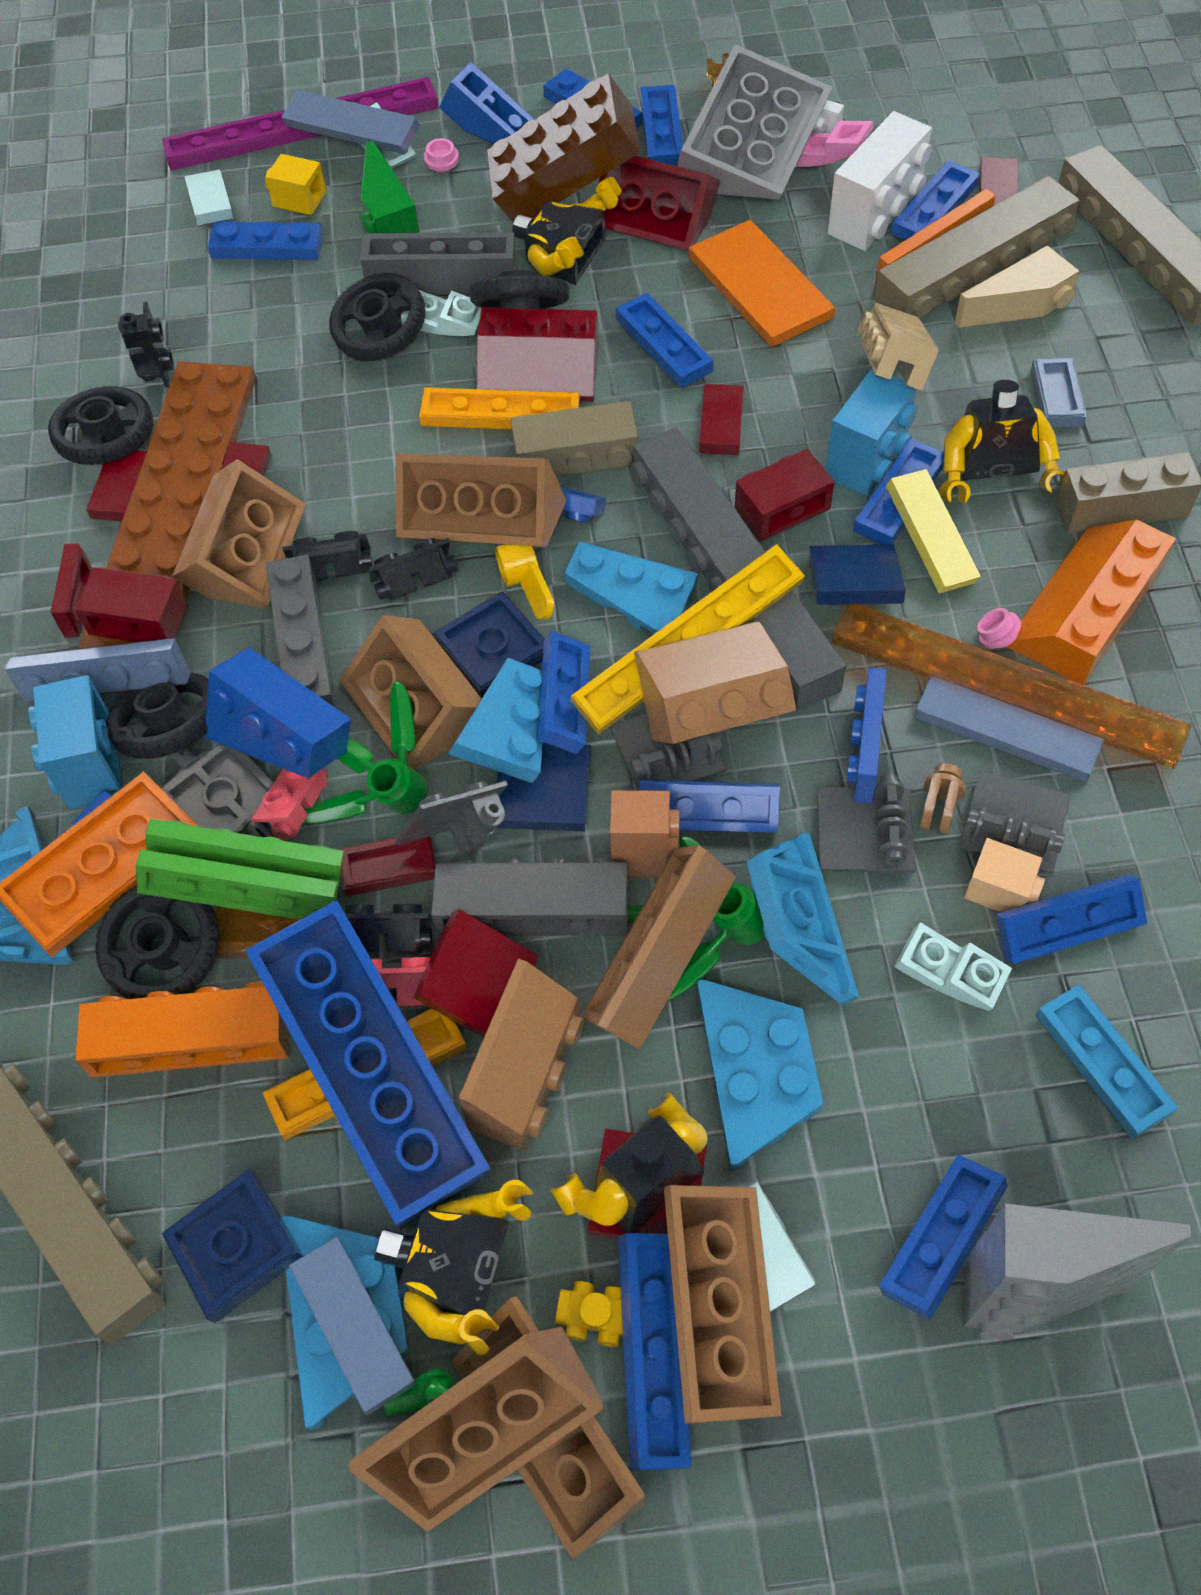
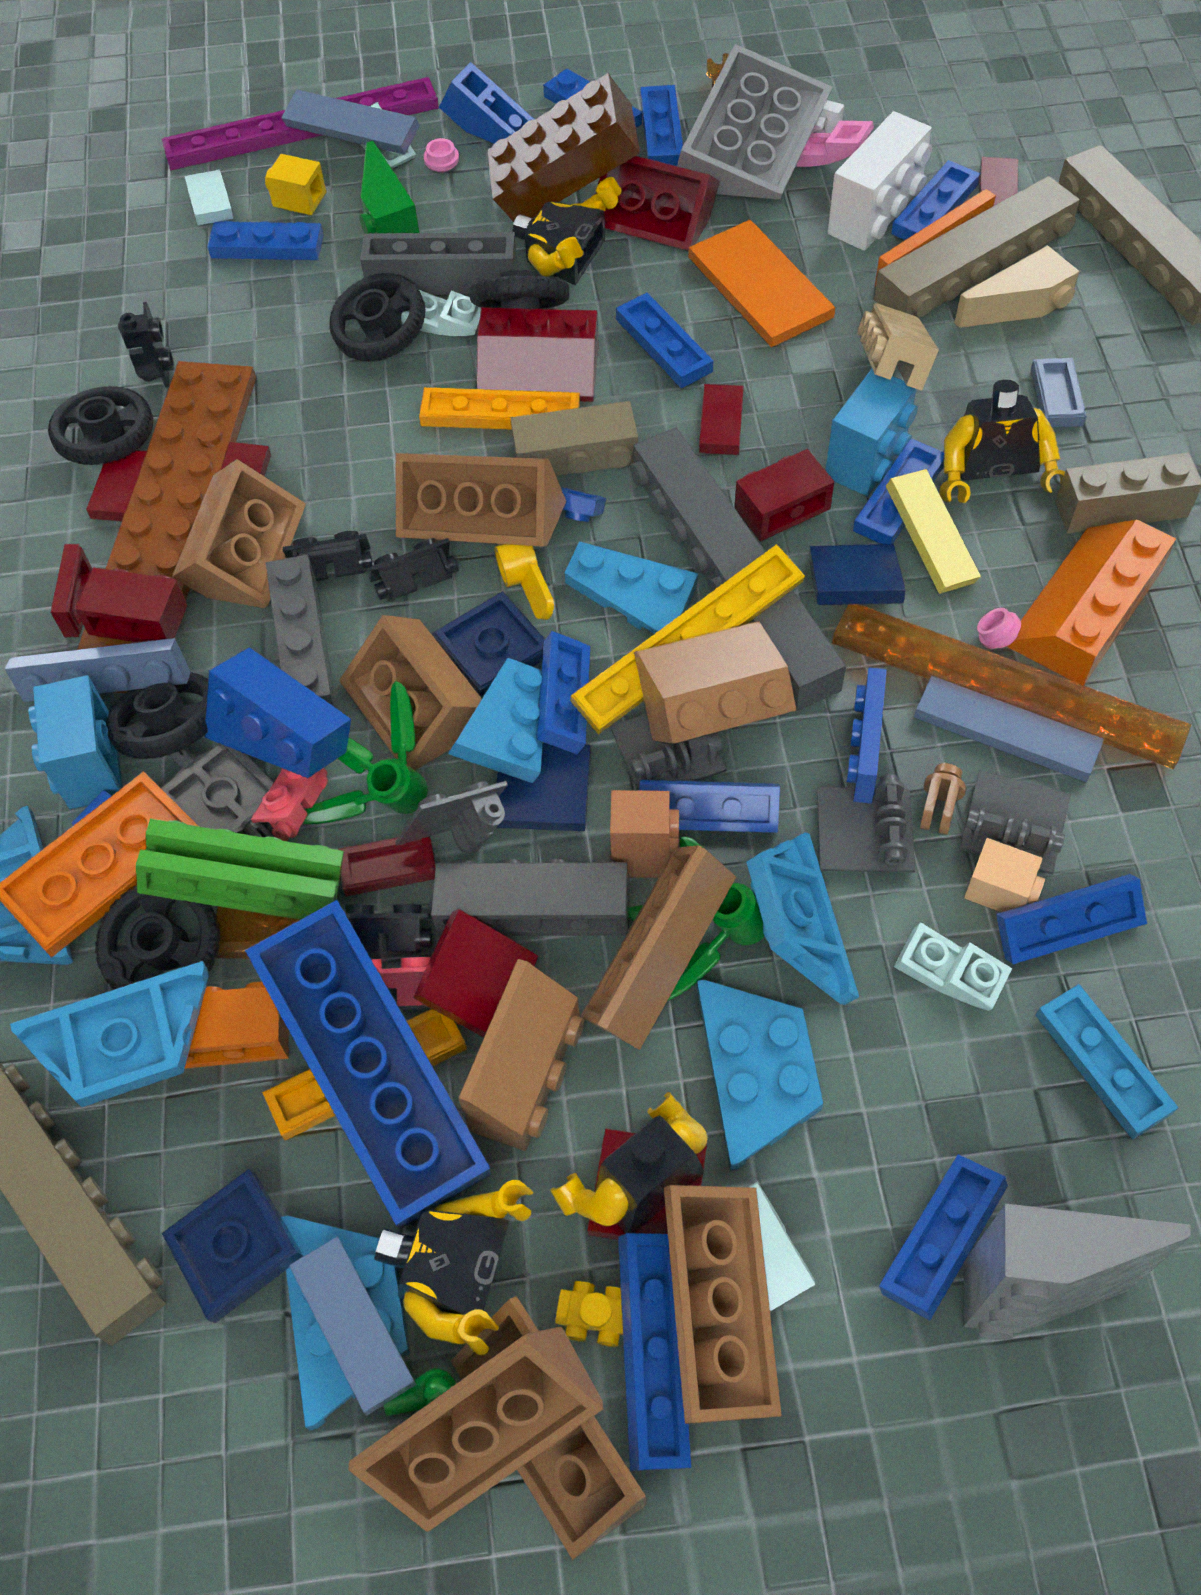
(119, 1036): none -> dark azure wing

